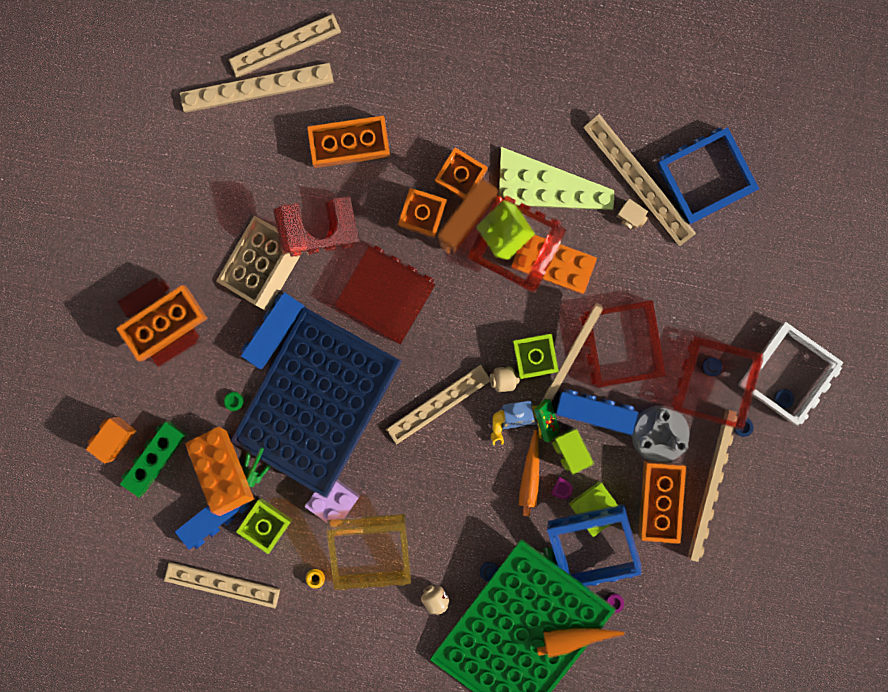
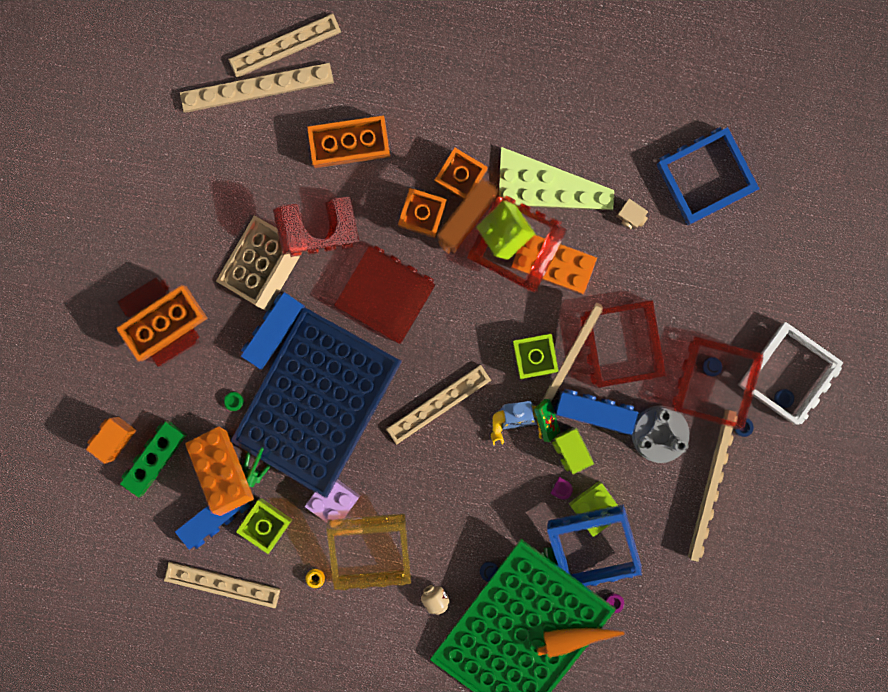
(504, 379): tan head -> none
(530, 478): orange piece -> none
(639, 180): tan plate -> none
(662, 502): orange brick -> none

